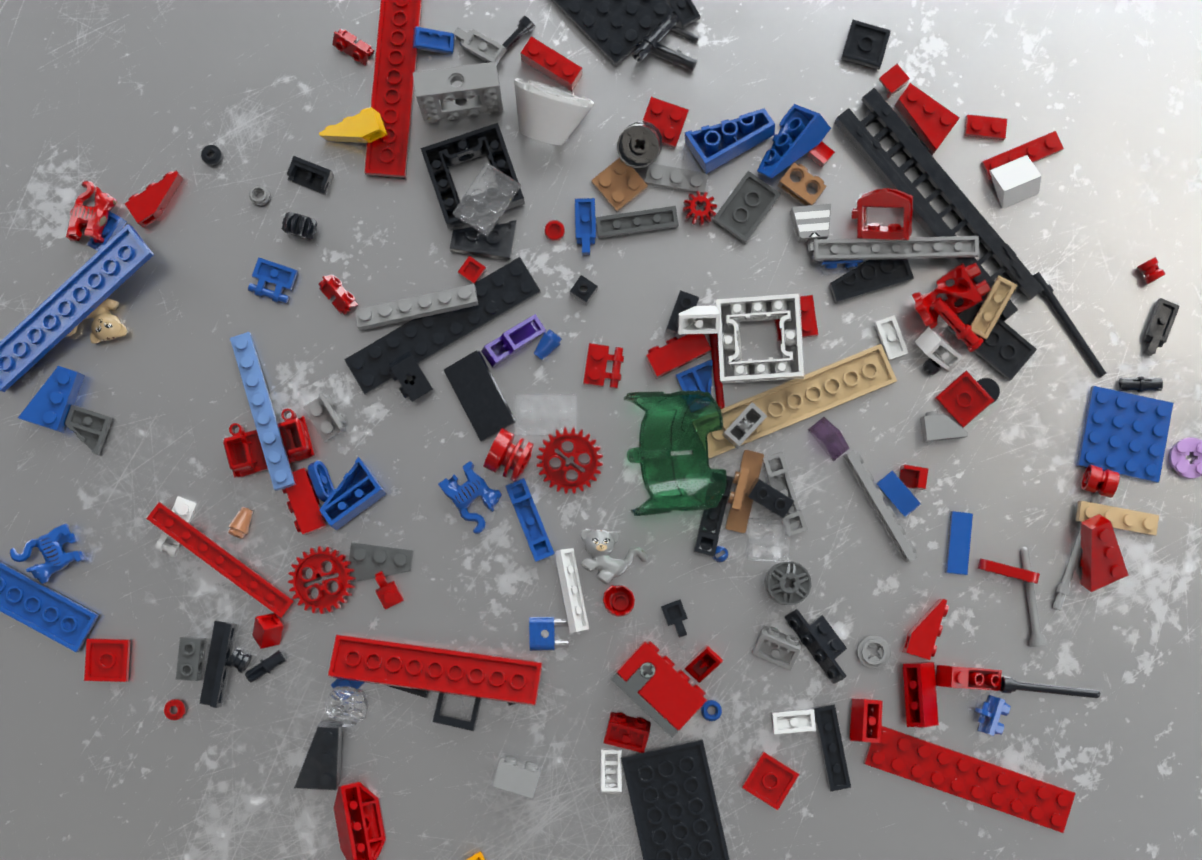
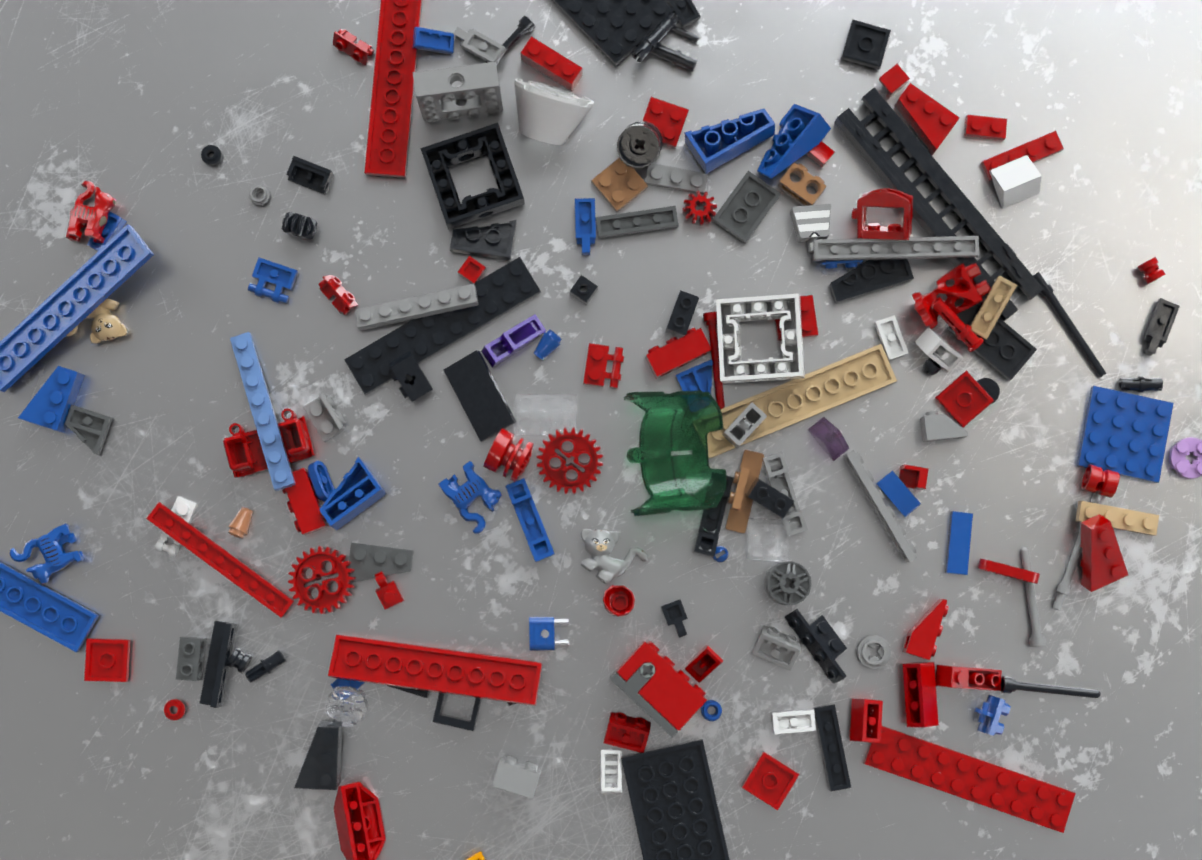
(152, 202): red slope -> none
(267, 630): red panel -> none
(360, 128): yellow slope -> none
(486, 199): clear plate -> none
(554, 230): red tile -> none
(571, 590): white plate -> none
(699, 320): white slope -> none

